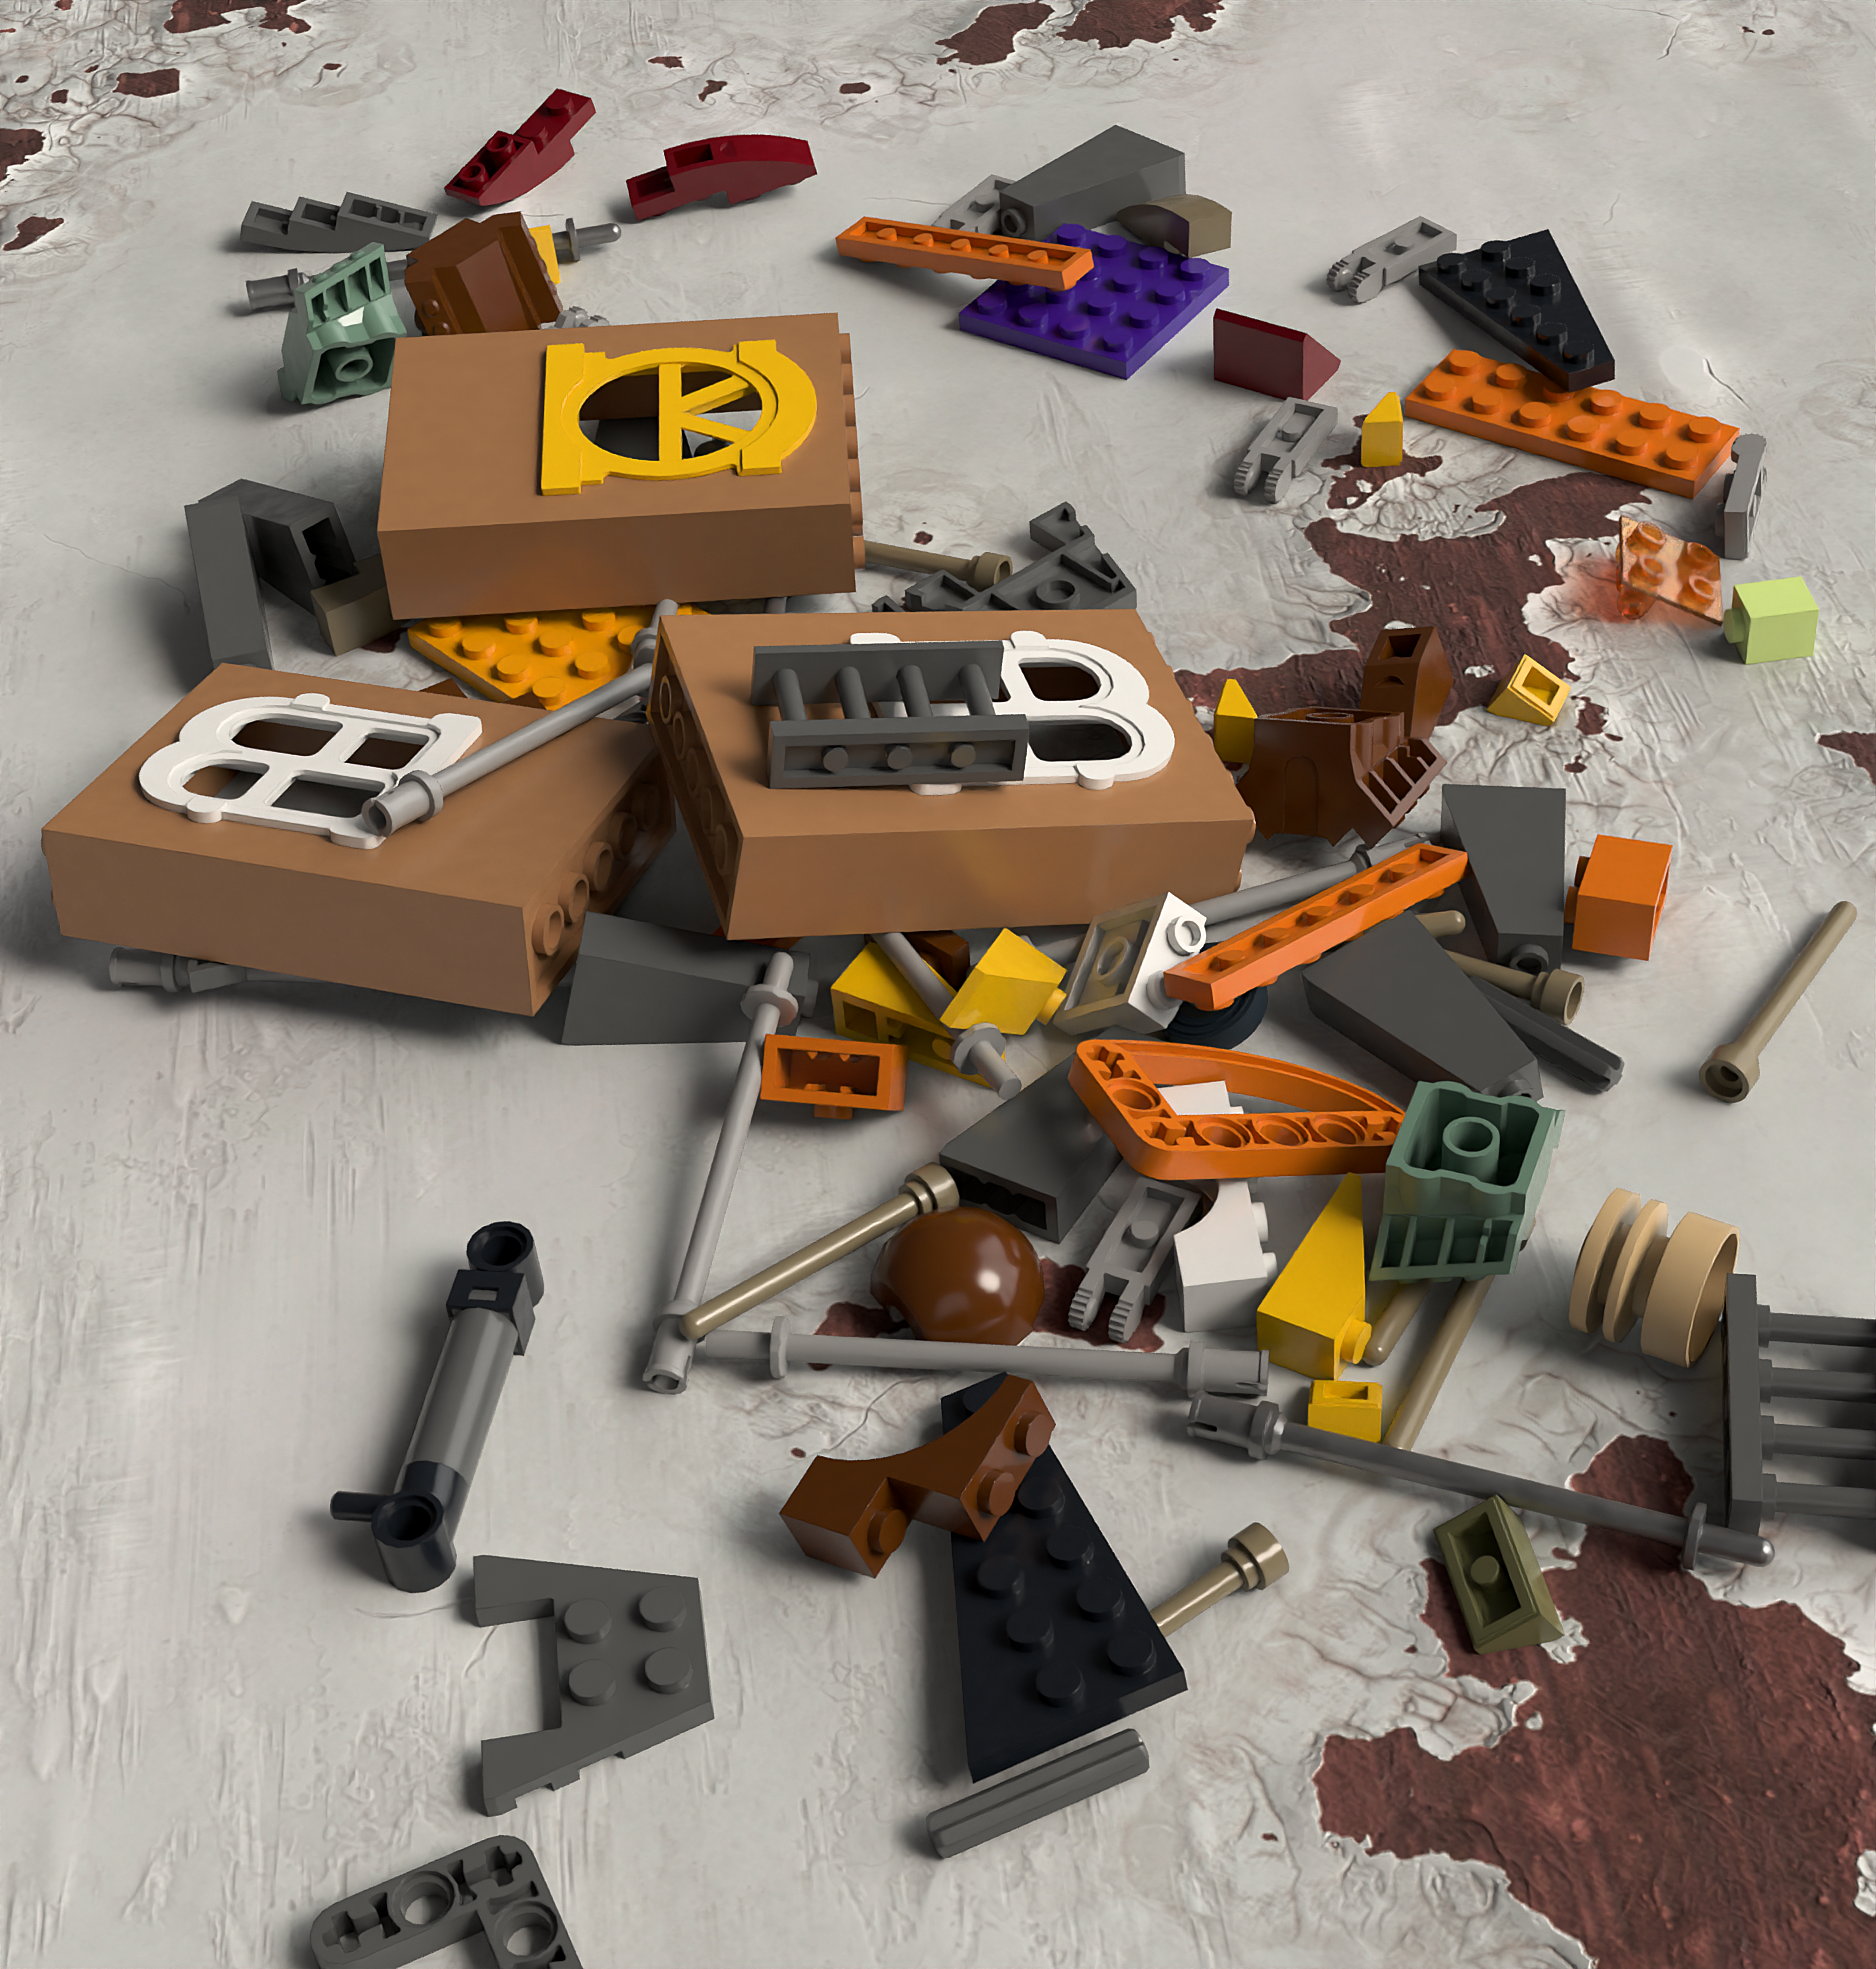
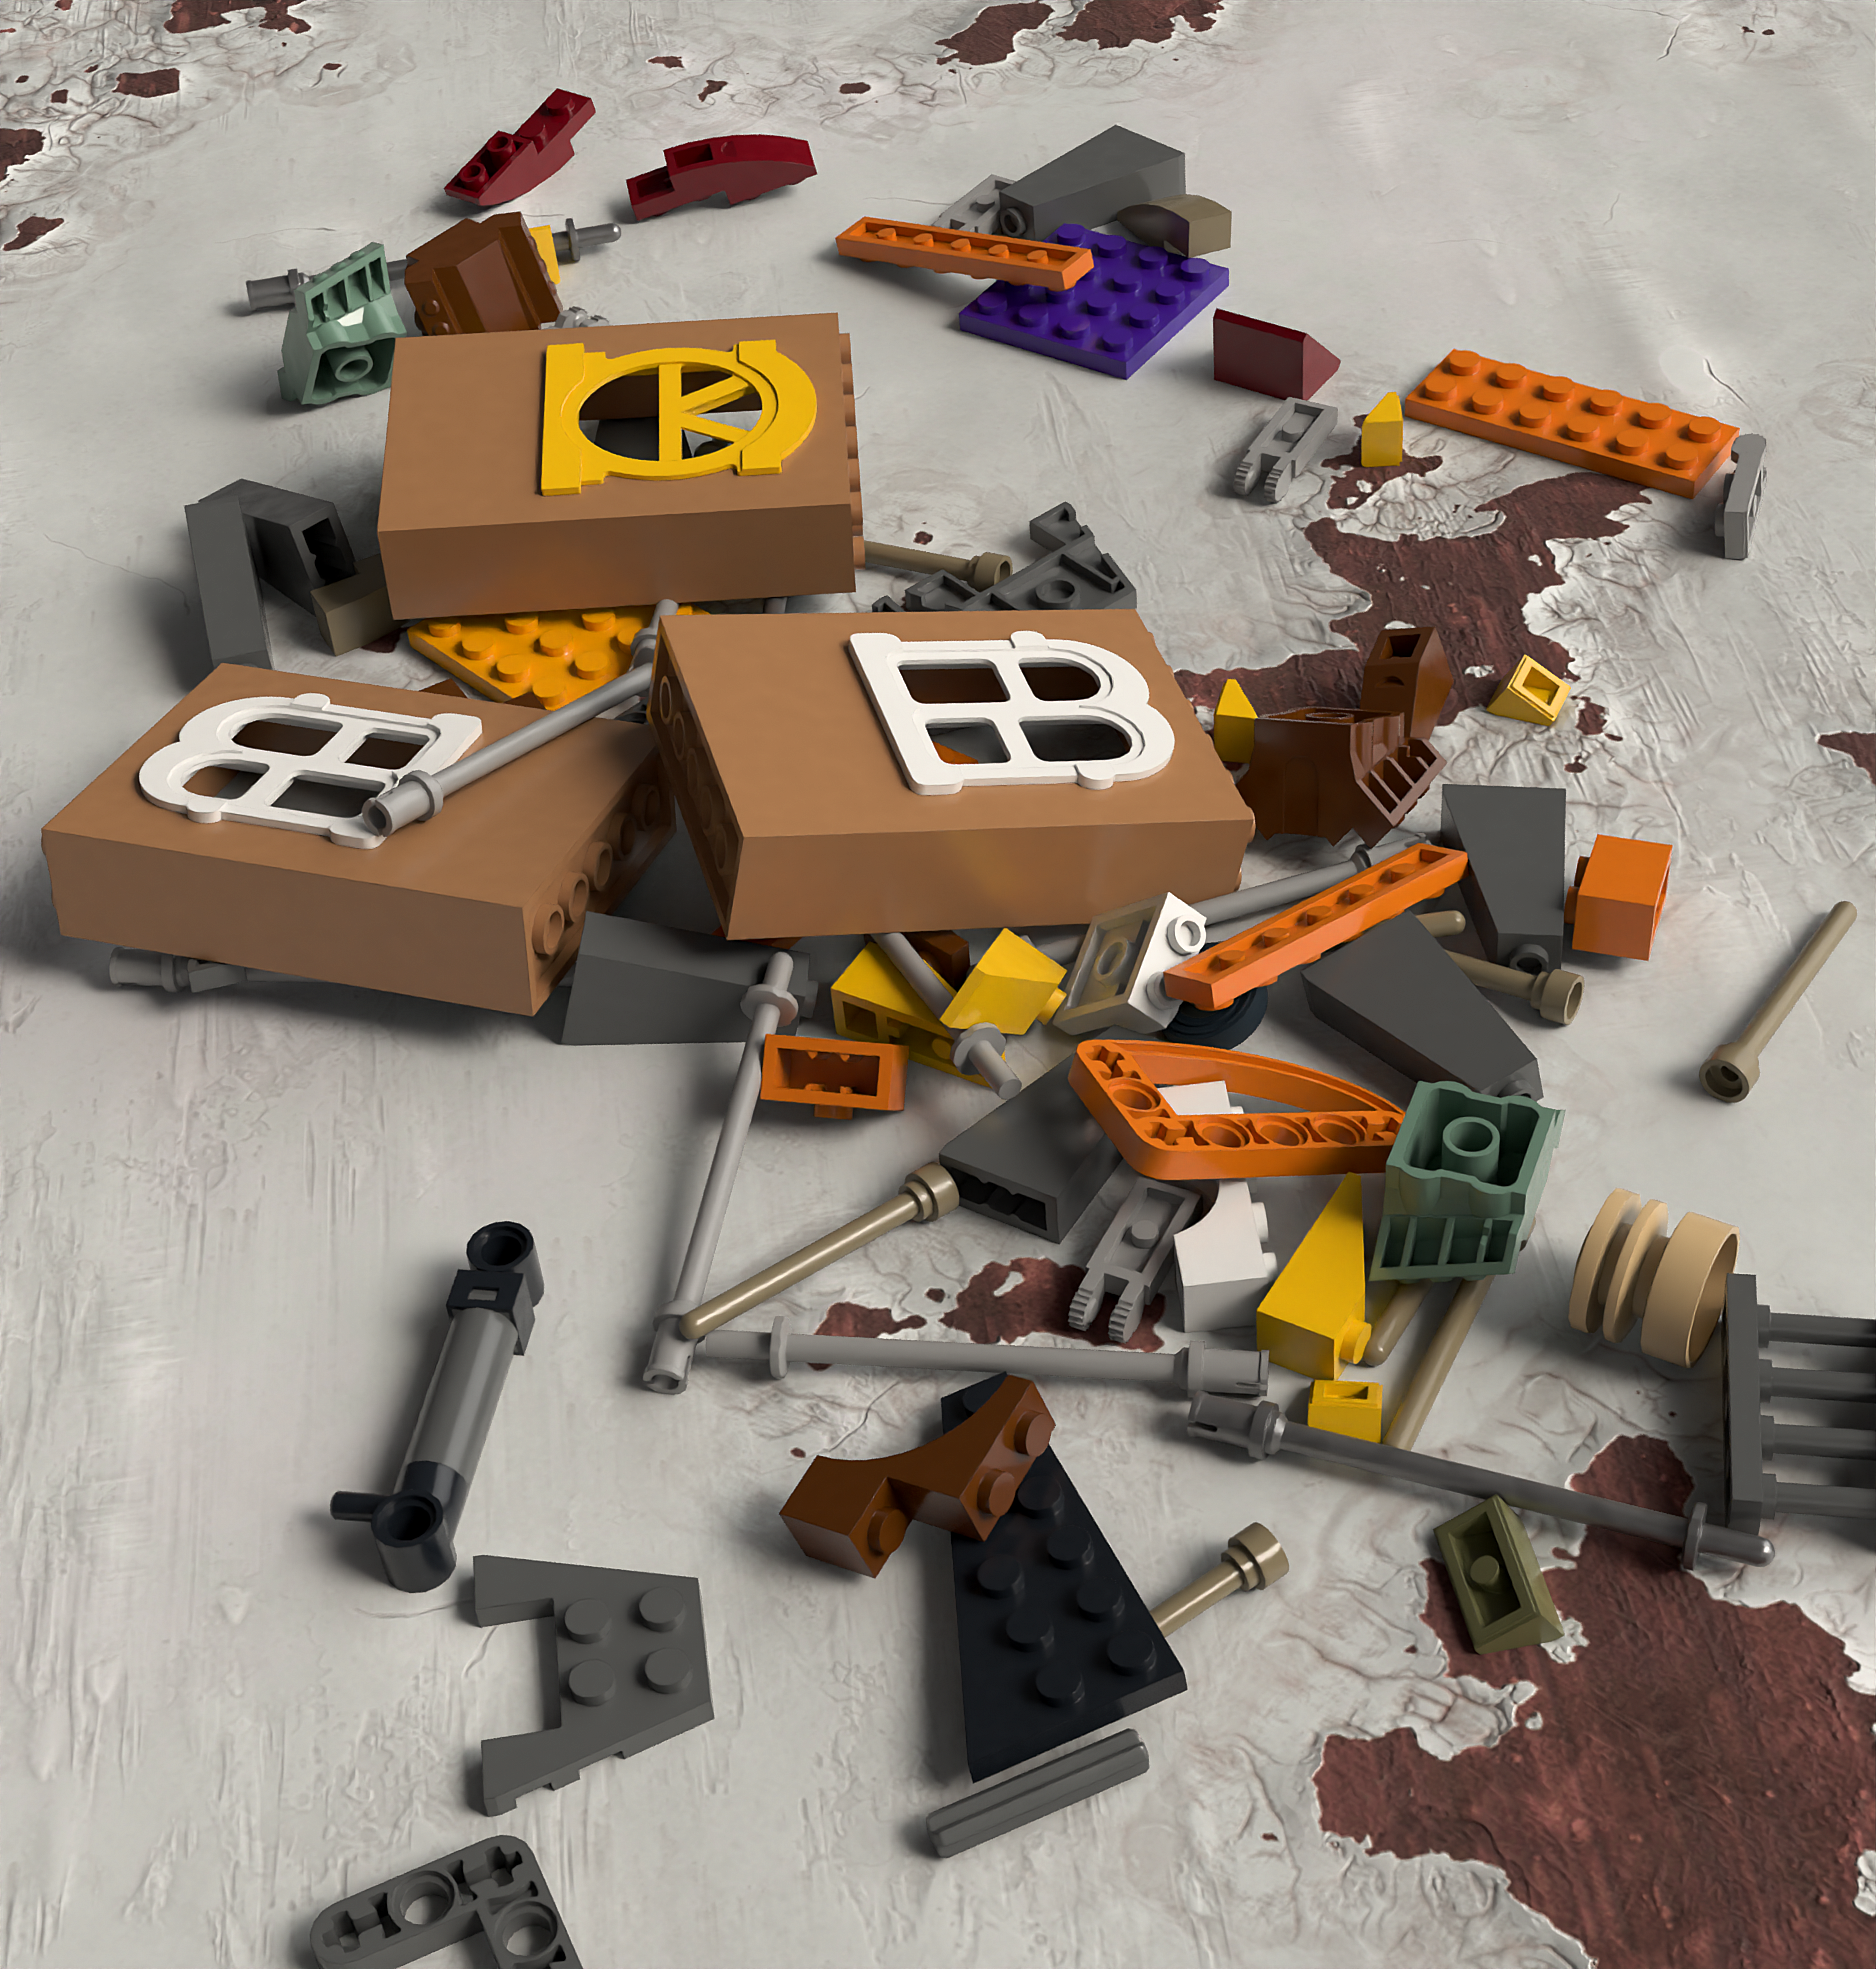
(336, 228): dark grey slope -> none
(887, 749): dark grey fence -> none
(961, 1277): reddish brown cylinder -> none
(1390, 258): light grey hinge -> none
(1528, 304): black wing -> none
(1554, 1040): dark grey axle -> none
(1665, 570): clear orange hinge -> none
(1772, 620): yellowish green brick -> none

